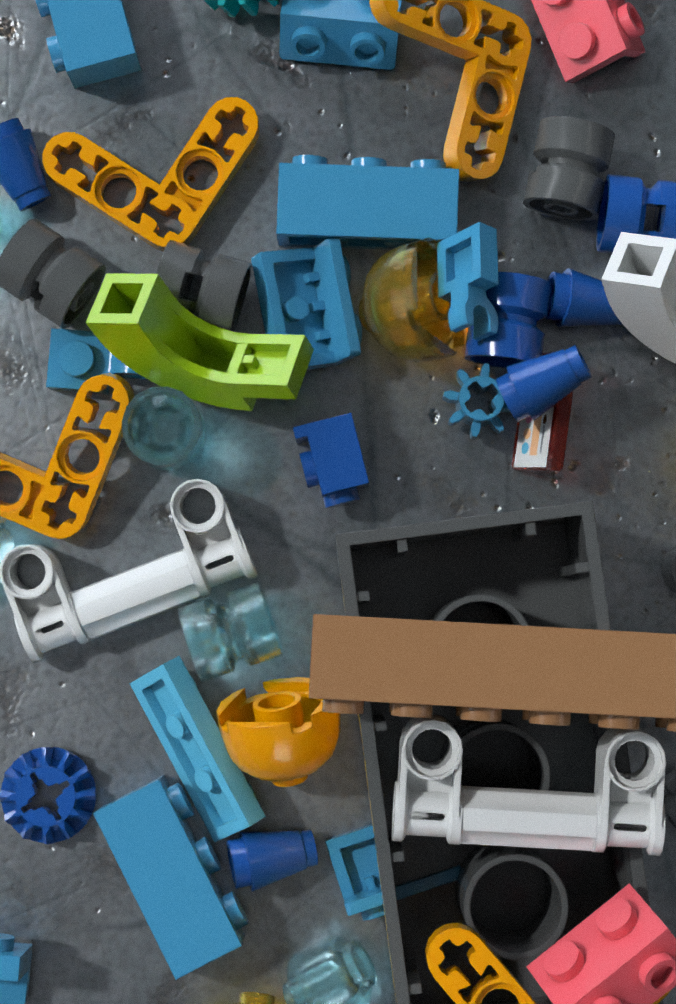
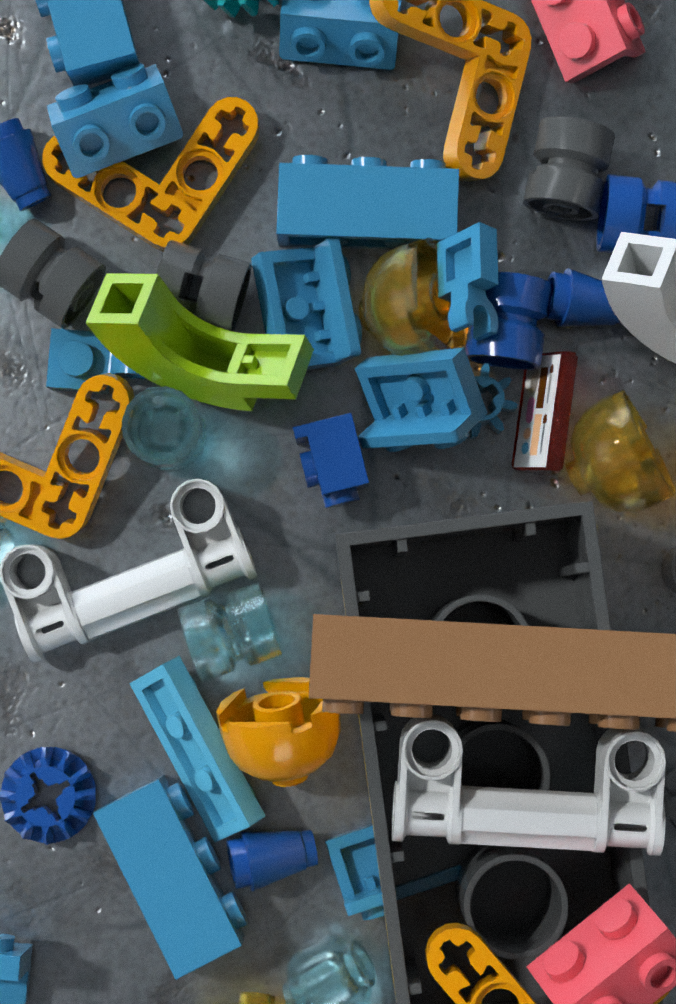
(114, 119): none -> dark azure bracket
(420, 399): none -> dark azure bracket
(542, 382): blue cone -> none
(617, 457): none -> clear yellow cylinder

